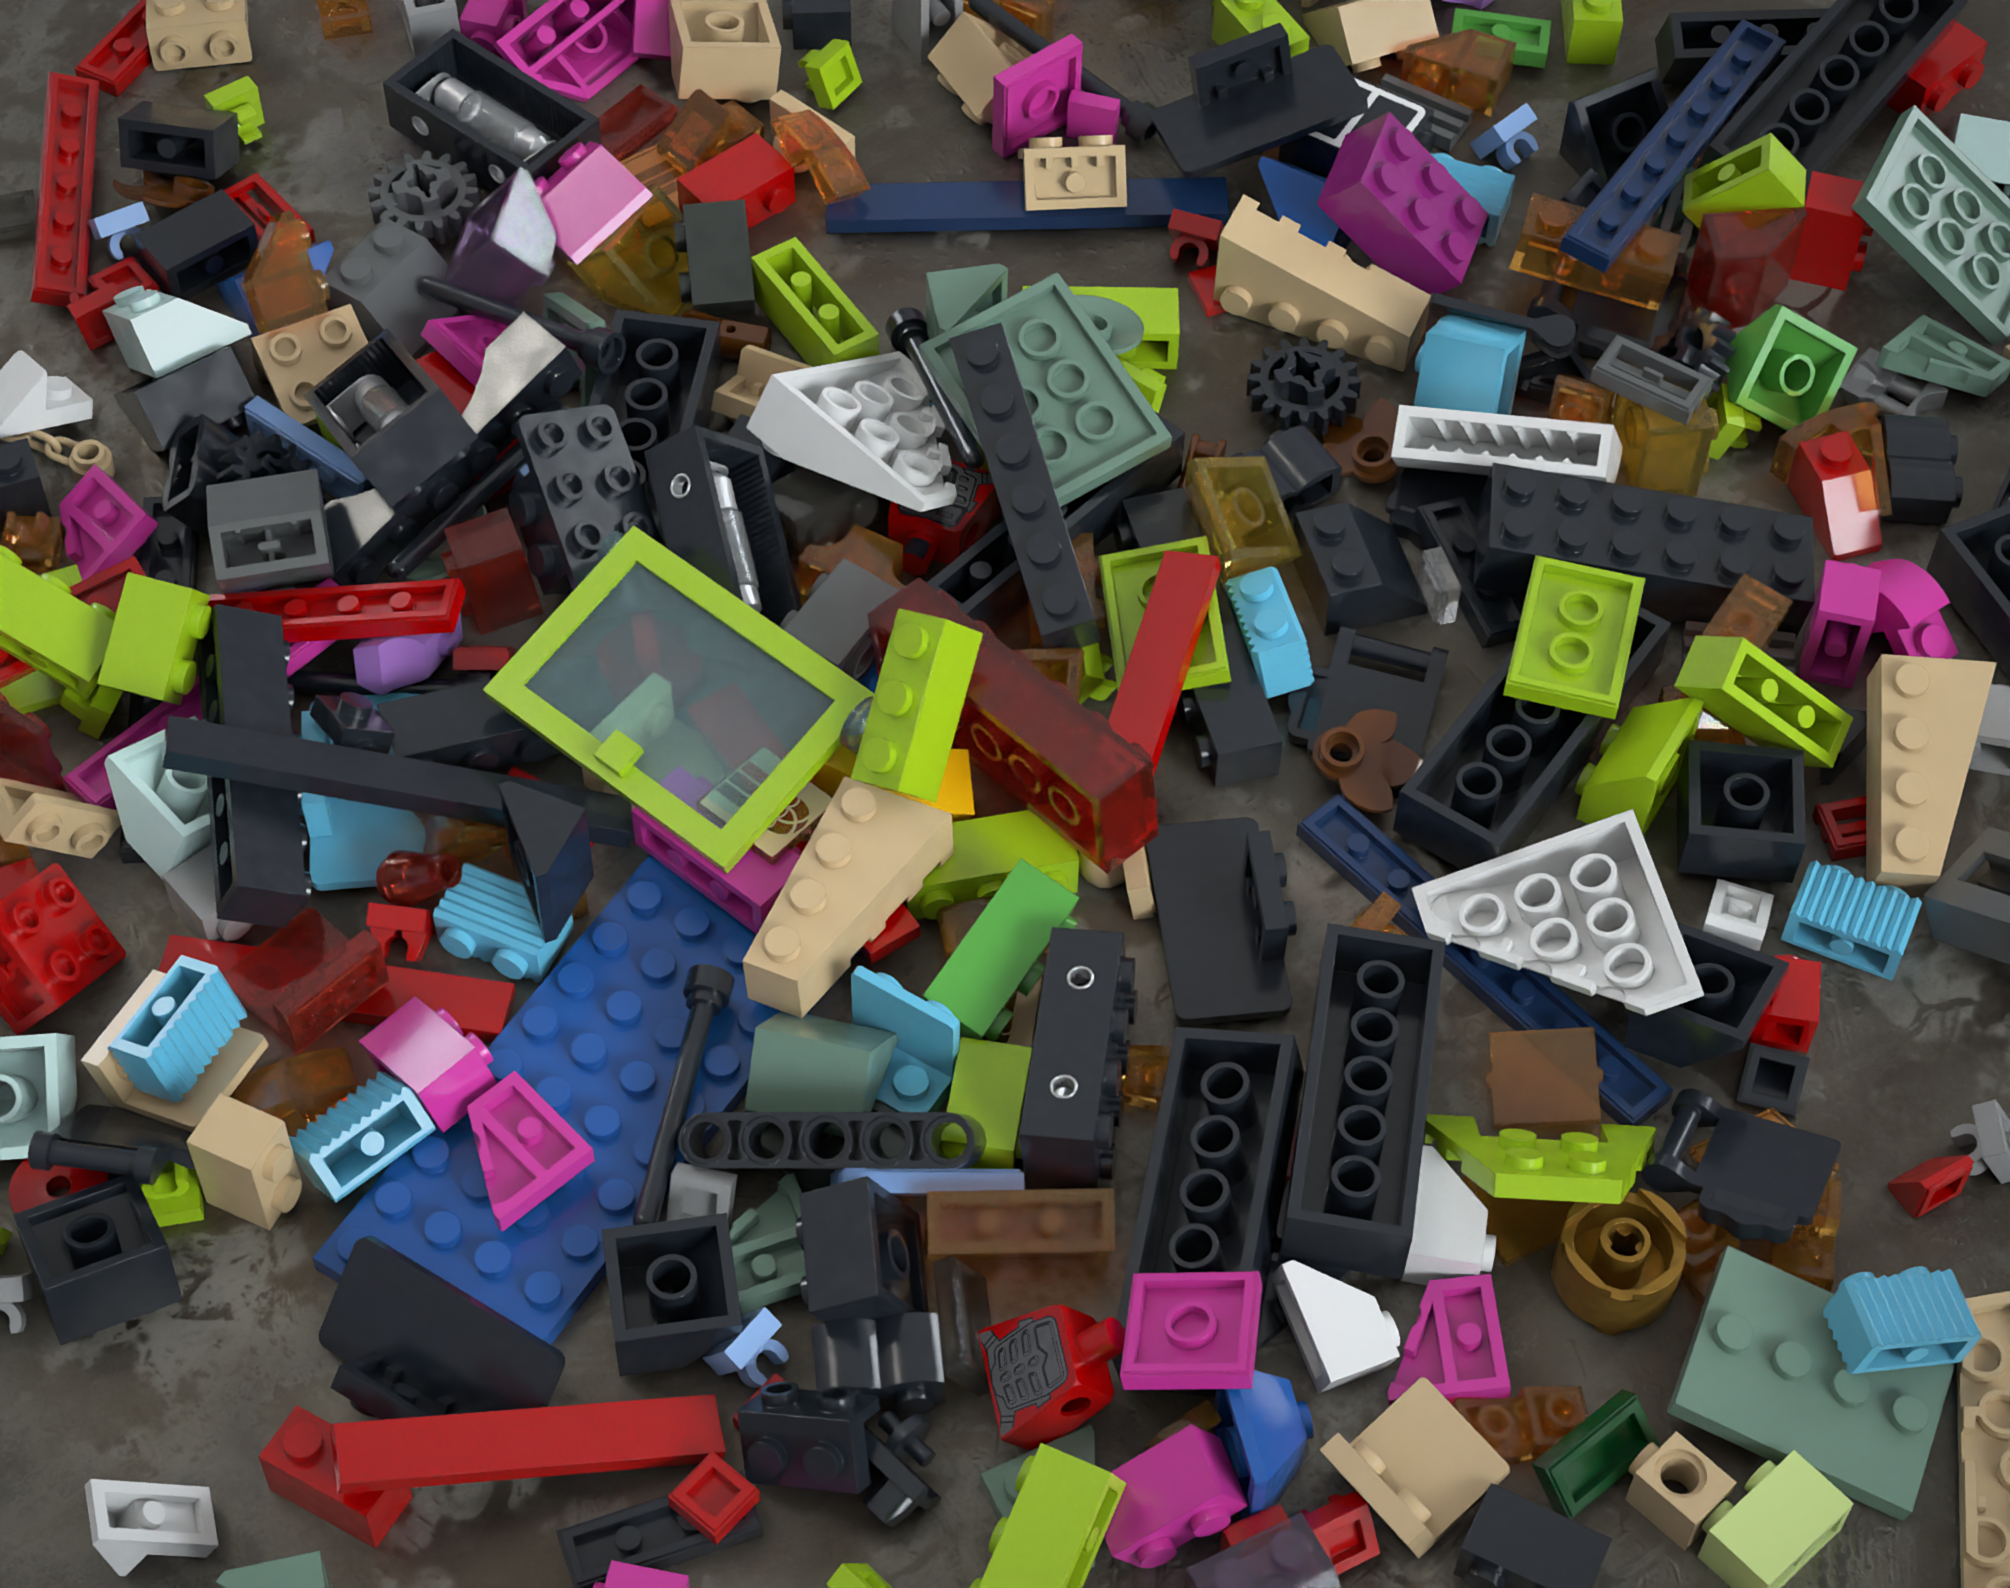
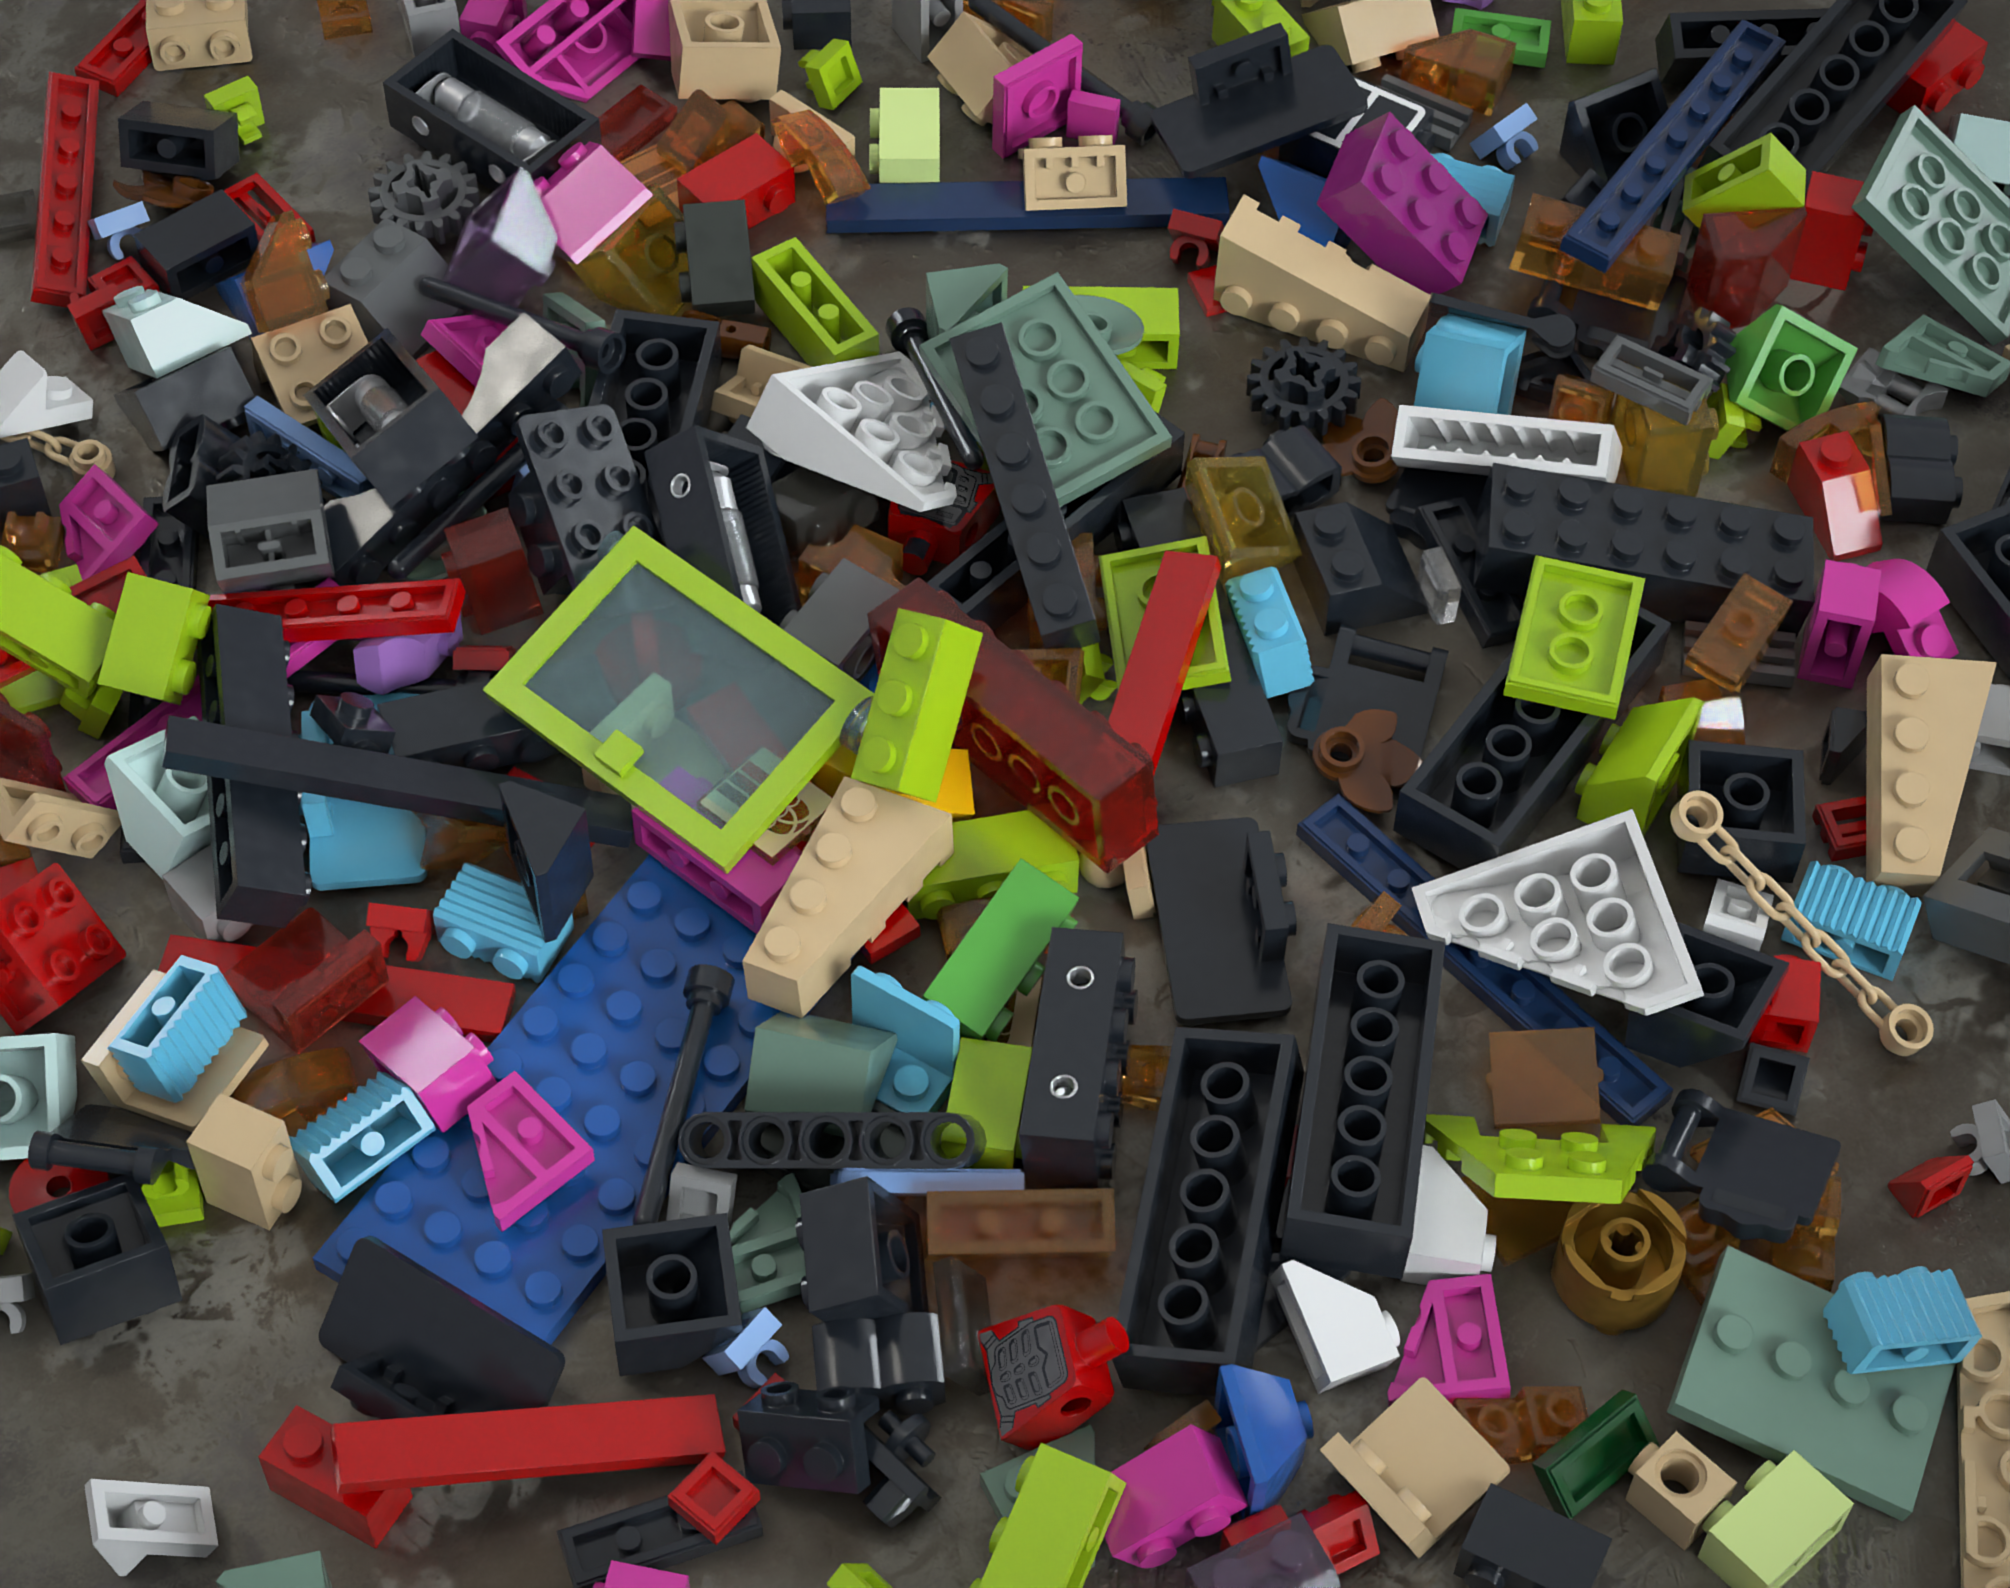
(415, 876): clear red cone -> none
(907, 136): none -> yellowish green brick
(1191, 1331): dark pink tile -> none
(1763, 699): lime brick -> none
(1906, 1016): none -> tan piece

